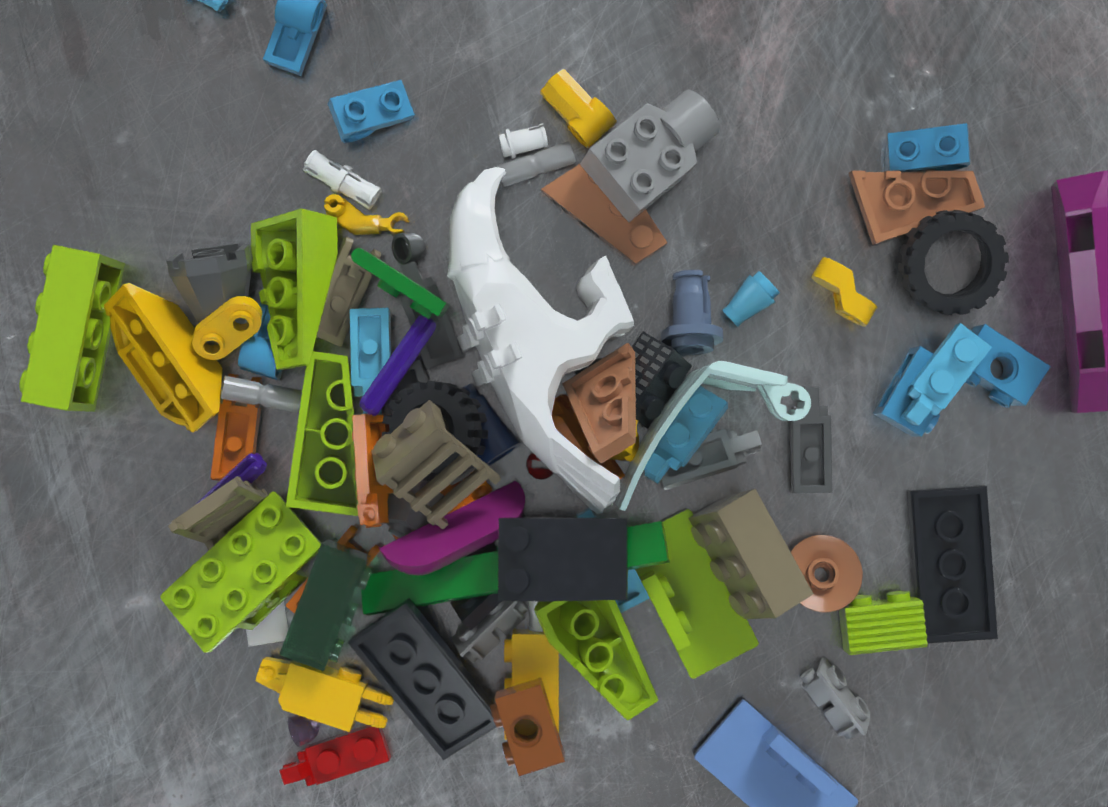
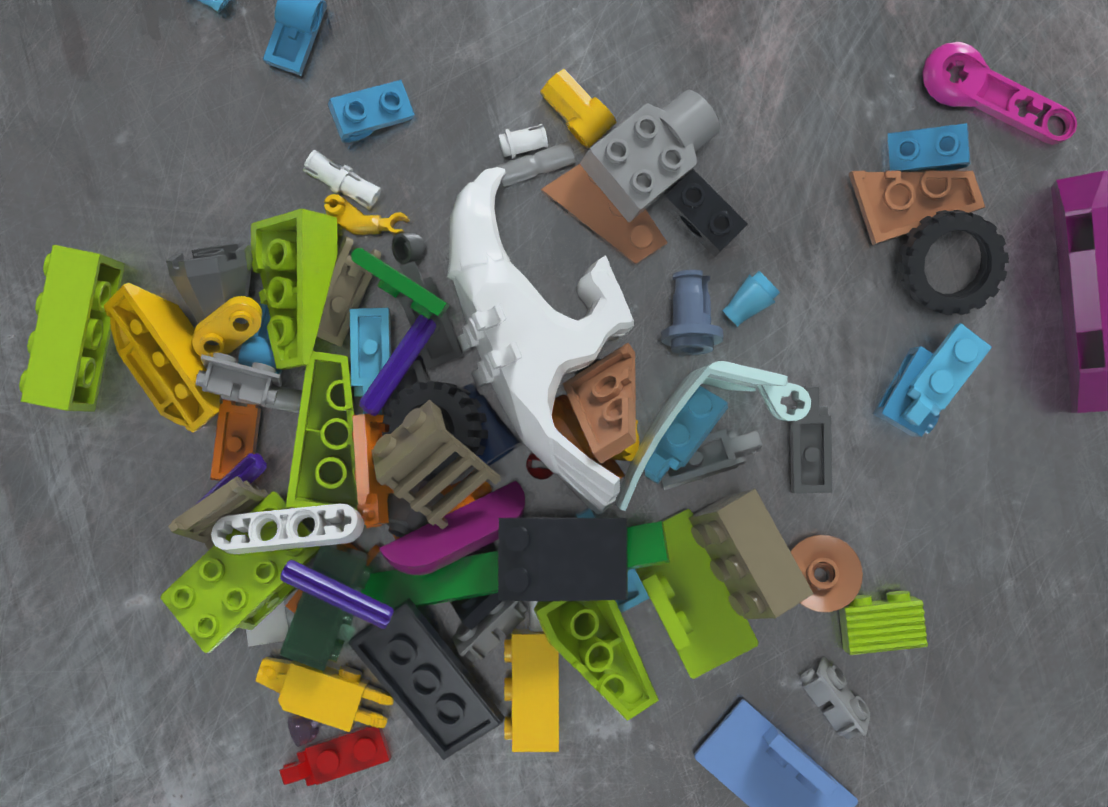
(224, 372): none -> light grey hinge
(287, 524): none -> white beam
(337, 594): none -> dark purple axle
(532, 751): dark orange brick -> none
(657, 376): black brick -> none
(704, 213): none -> black brick
(847, 301): yellow piece -> none
(953, 562): black tile -> none
(991, 92): none -> dark pink beam
(1020, 370): dark azure brick -> none

